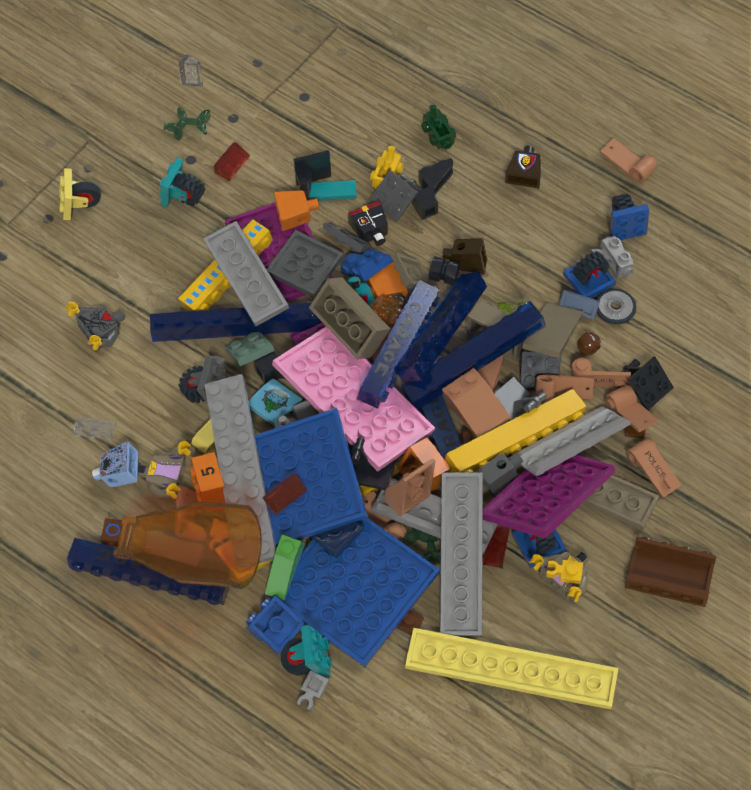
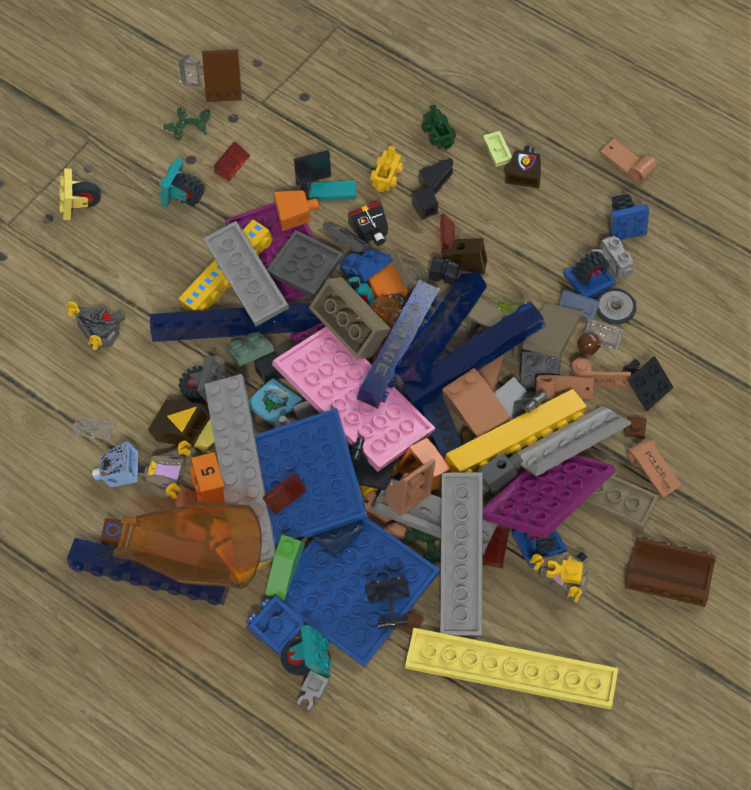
(179, 422): none -> dark brown brick
(222, 75): none -> reddish brown slope
(387, 591): none -> black plate
(395, 194): dark grey plate -> none
(447, 231): none -> clear red slope
(497, 148): none -> yellowish green plate
(608, 334): none -> clear slope
(625, 404): nougat door -> none

